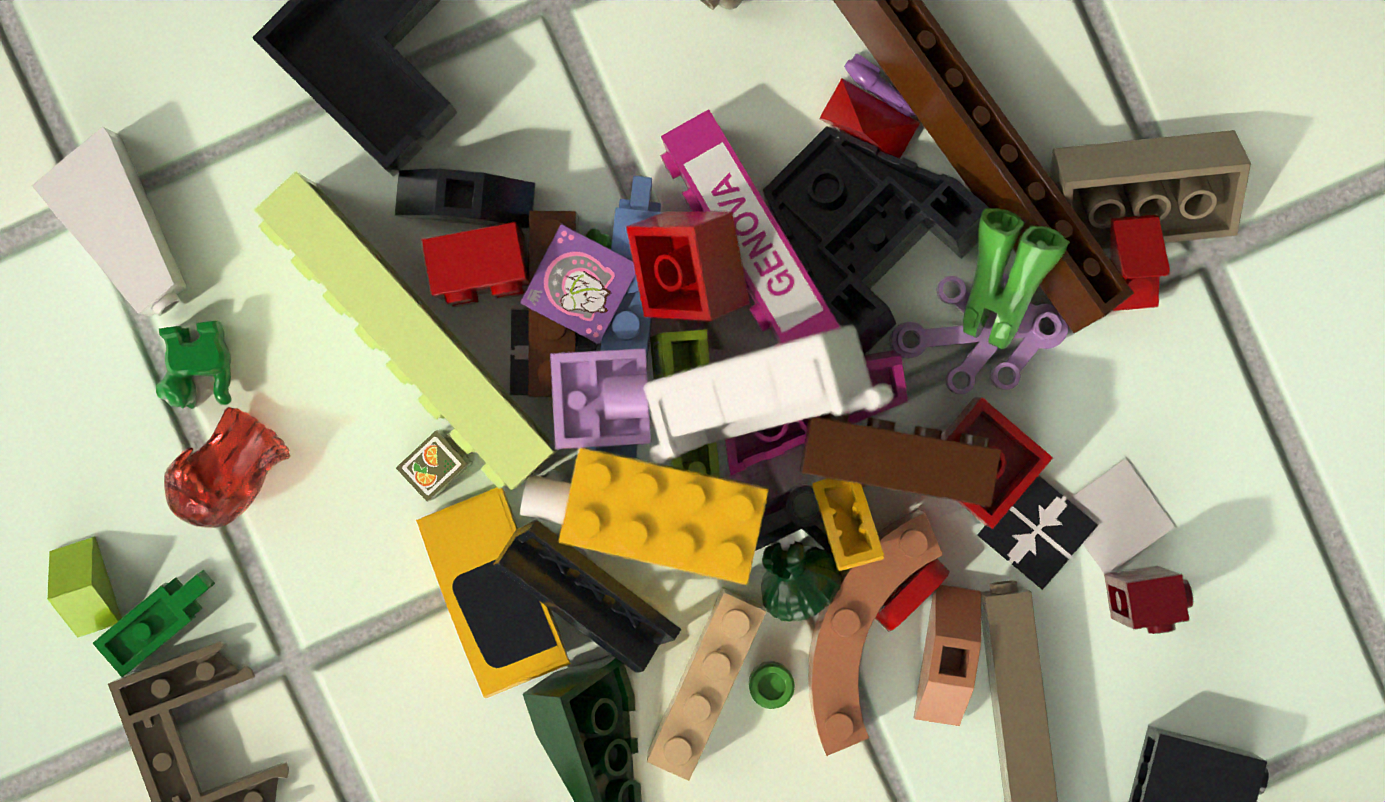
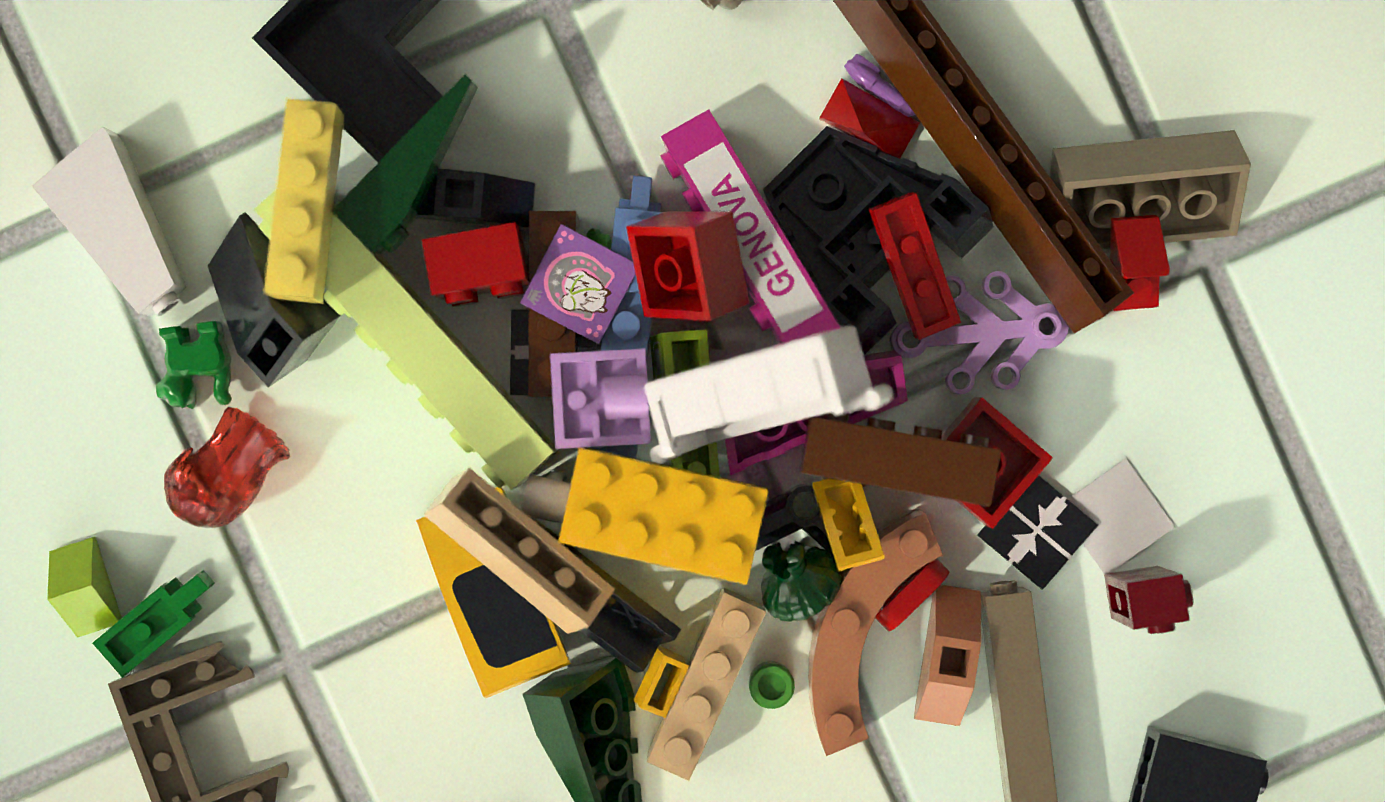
(266, 331): none -> black slope
(304, 201): none -> light yellow brick
(396, 186): none -> dark green wedge
(434, 465): brick -> none
(519, 551): none -> tan brick
(644, 694): none -> yellow piece
(915, 265): none -> red plate
(1036, 256): bright green piece -> none

